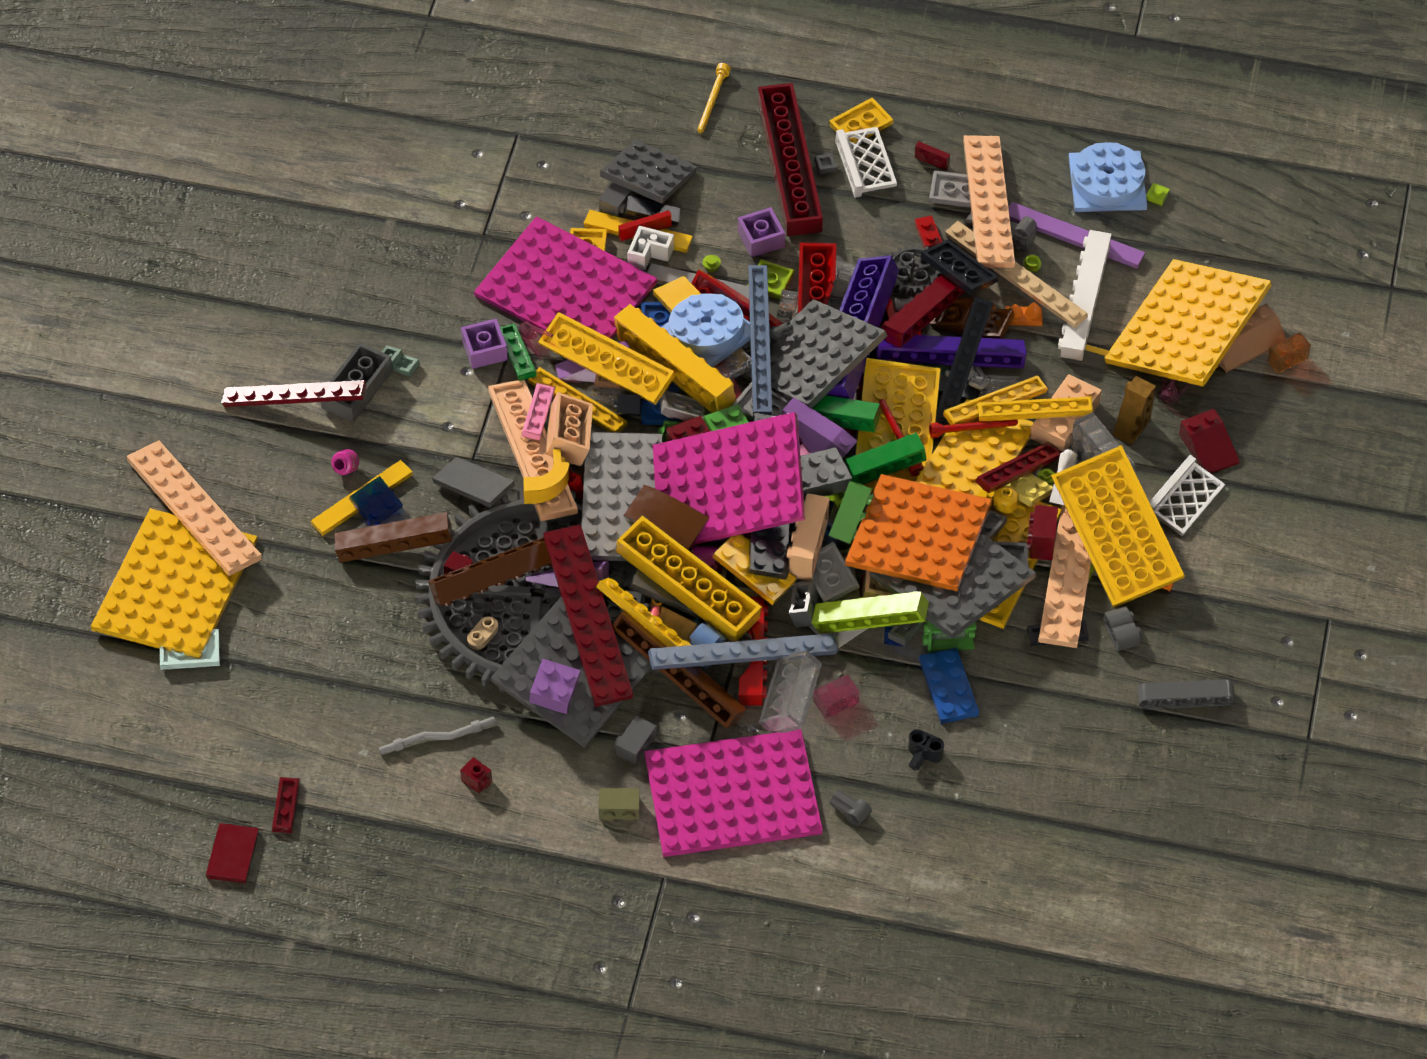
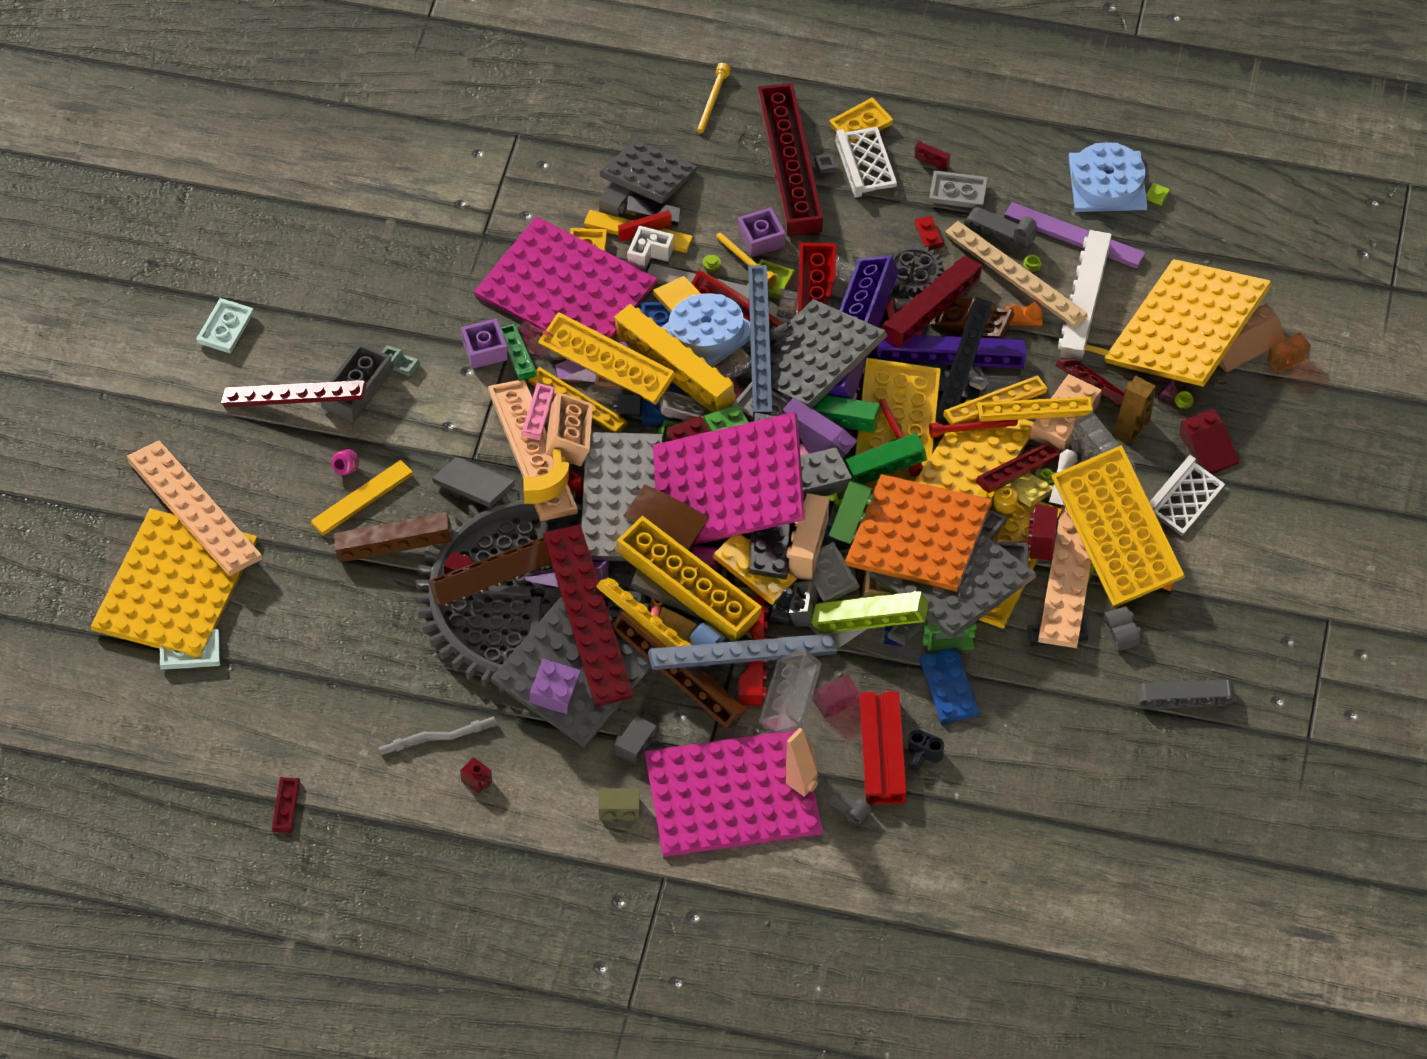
(225, 325): none -> light aqua plate
(232, 853): dark red tile -> none
(376, 501): clear blue plate -> none
(484, 632): tan plate -> none
(771, 277): none -> yellow piece
(780, 609): none -> black beam
(801, 763): none -> light nougat wedge
(882, 748): none -> red brick
(959, 267): black plate -> none
(988, 201): light nougat plate -> none
(1084, 373): none -> dark red wing
(1184, 399): none -> lime plate

